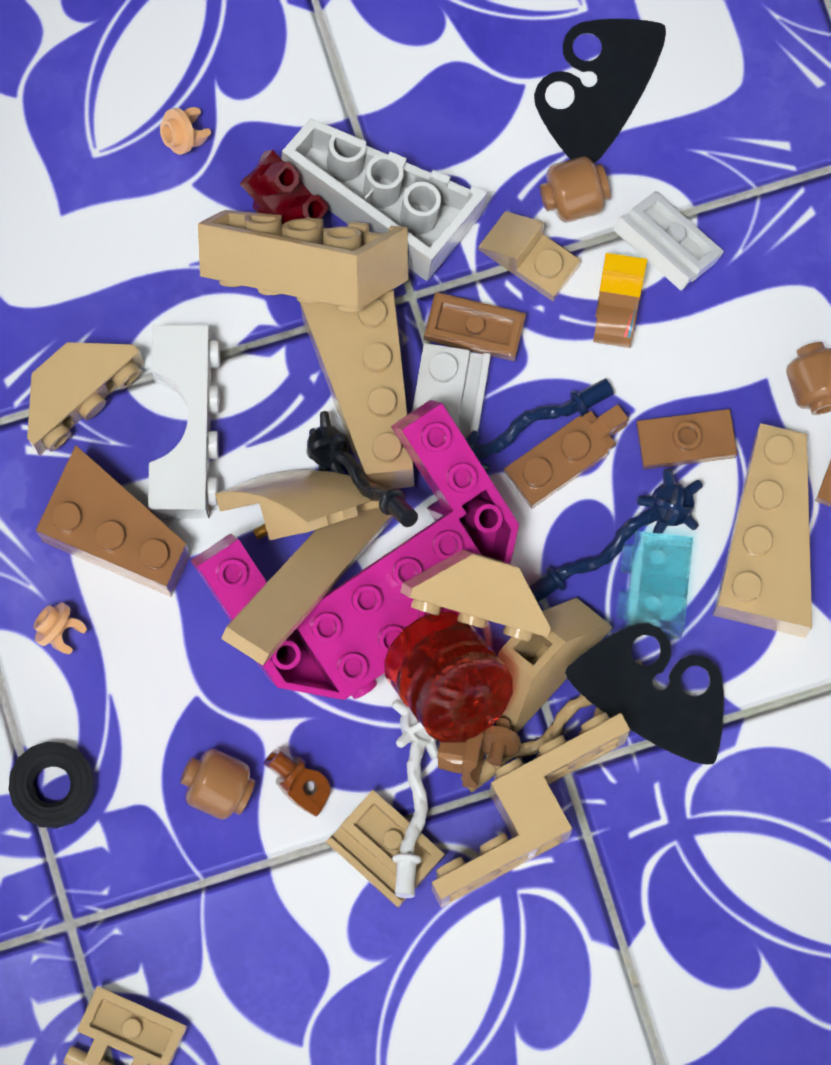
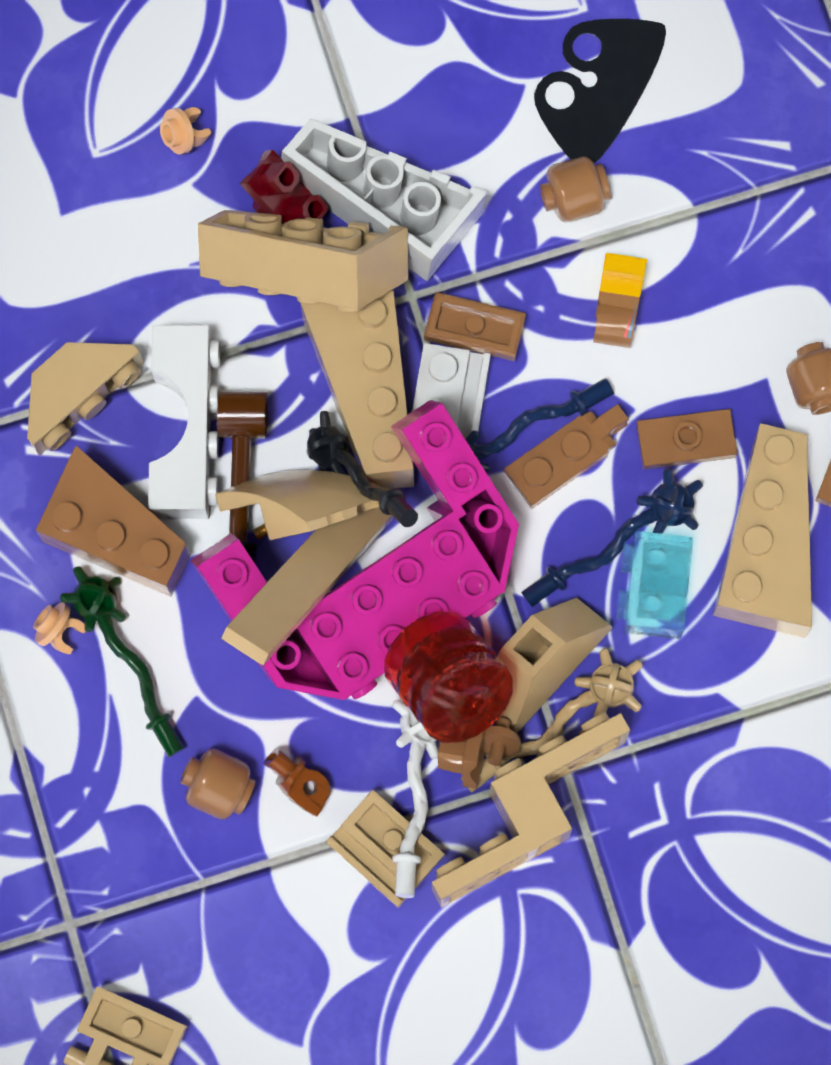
(34, 761): black tyre -> none
(96, 601): none -> dark green piece
(242, 418): none -> reddish brown piece
(481, 592): tan slope -> none
(527, 253): tan slope -> none
(664, 717): black piece -> none
(668, 240): white plate -> none

